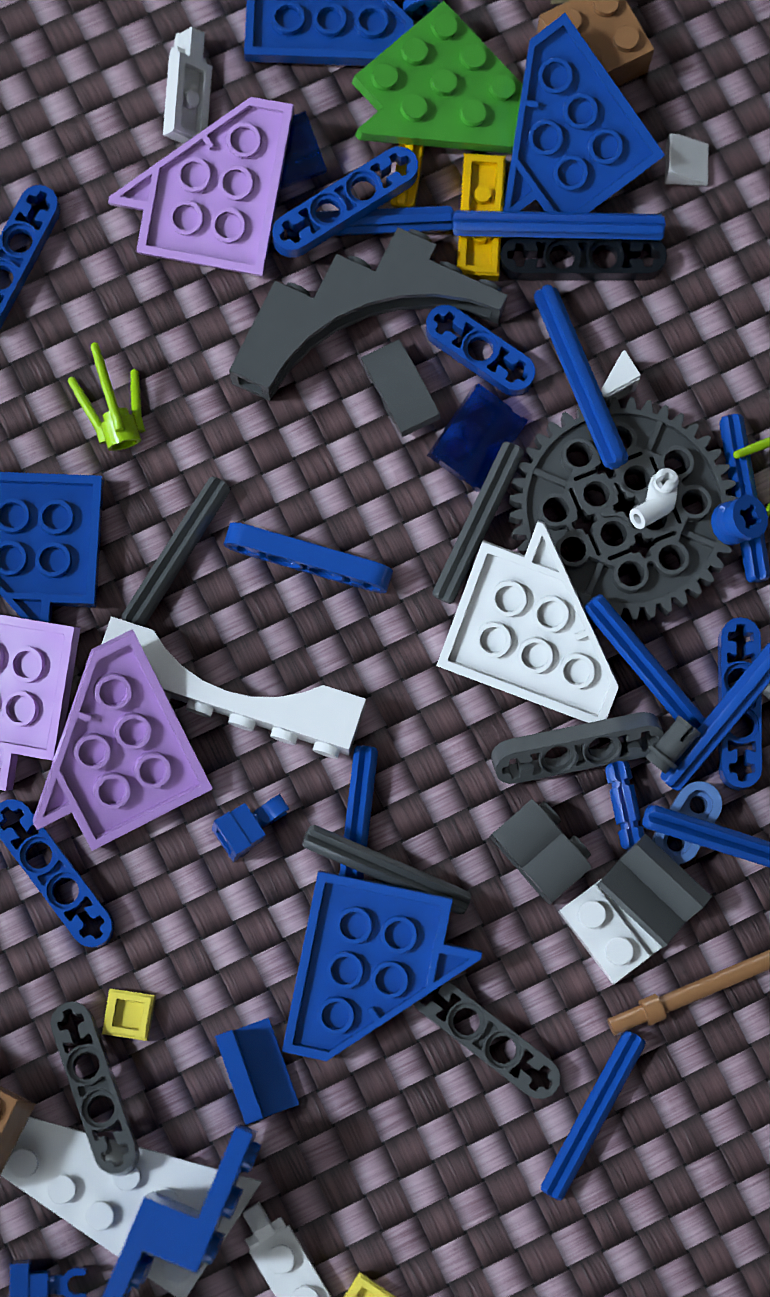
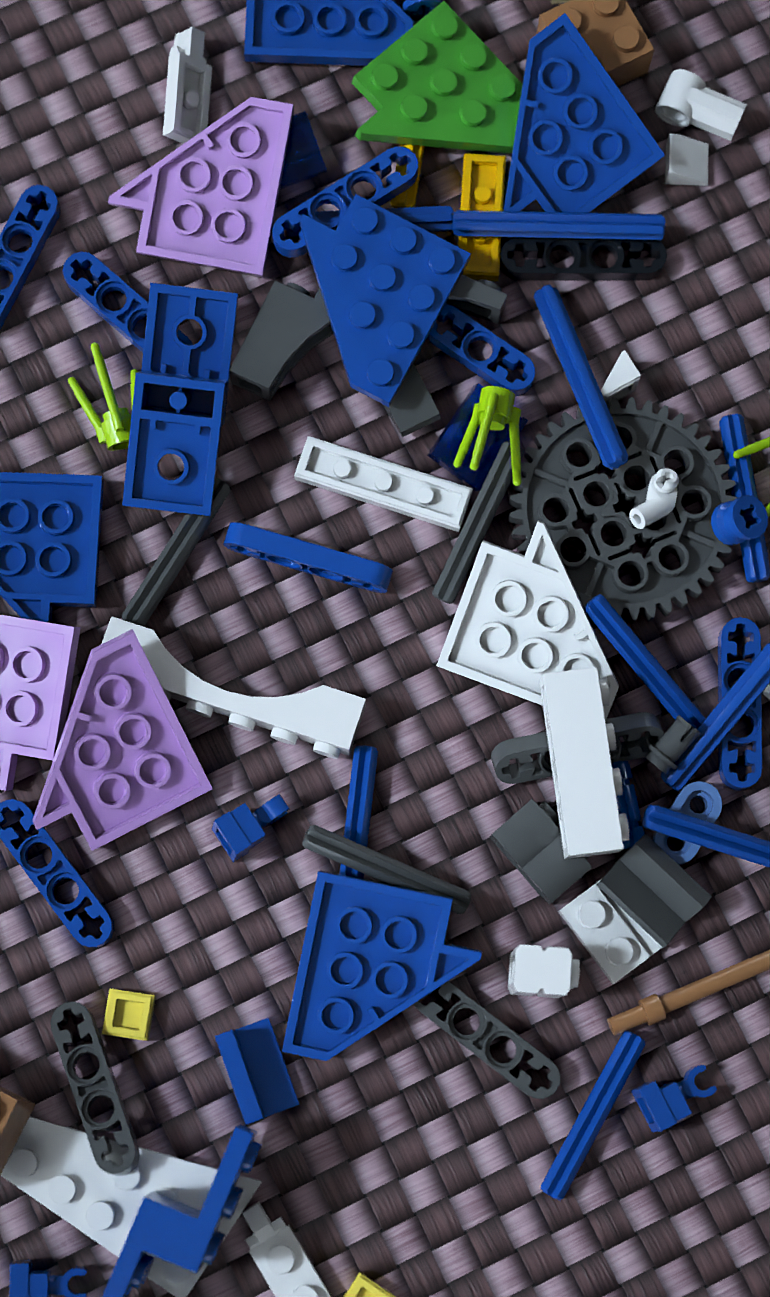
(123, 319): none -> blue beam
(180, 399): none -> blue bracket
(381, 290): none -> blue wing
(383, 484): none -> white tile
(492, 413): none -> lime plant
(542, 972): none -> white brick
(582, 763): none -> white brick
(668, 1103): none -> blue piece
(690, 102): none -> white piece

